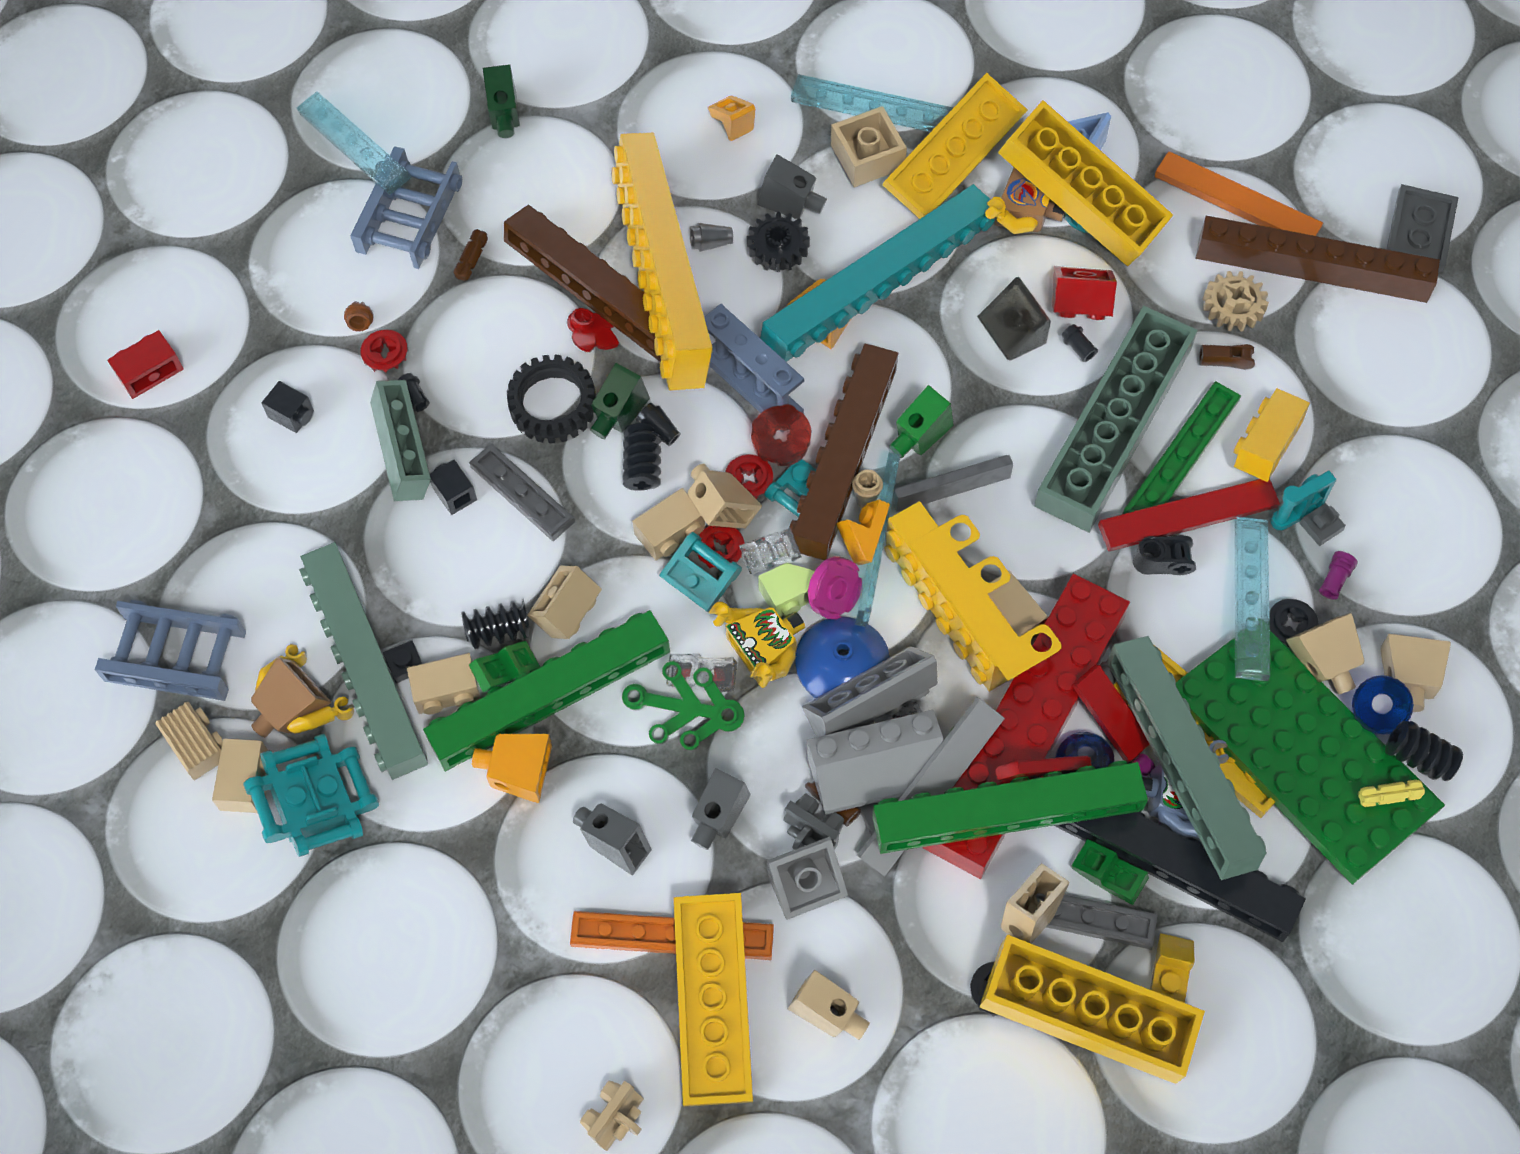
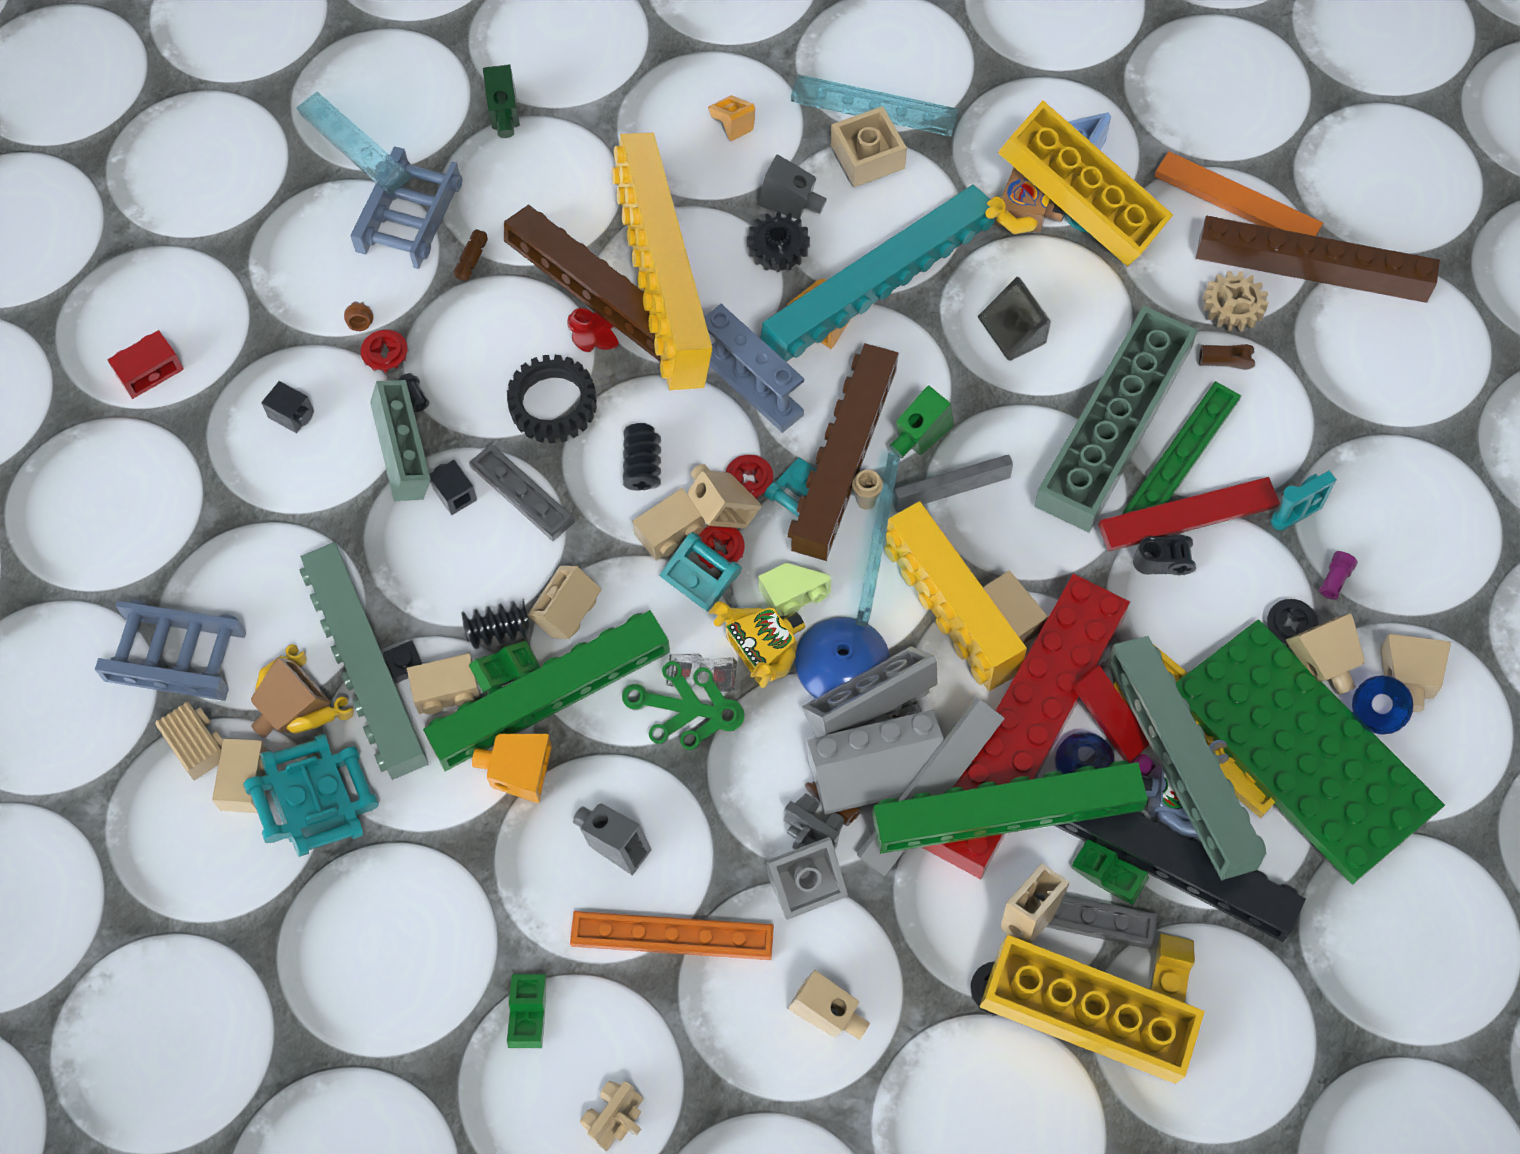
(527, 1011): none -> green slope
(618, 401): dark green torso -> none
(659, 420): black cone -> none
(710, 236): flat silver cone -> none
(712, 1000): yellow plate -> none
(721, 795): dark grey torso -> none
(770, 551): clear slope -> none
(786, 419): clear red plate -> none
(834, 587): dark pink tile -> none
(863, 538): light orange slope -> none
(955, 147): yellow plate -> none
(970, 598): yellow piece -> none
(1040, 767): red tile -> none
(1079, 342): black pin -> none
(1083, 292): red slope -> none
(1252, 599): clear light blue tile -> none
(1270, 434): yellow brick -> none
(1322, 524): dark grey tile -> none
(1391, 793): light yellow axle -> none
(1423, 223): dark grey plate -> none
(1424, 751): black piece -> none

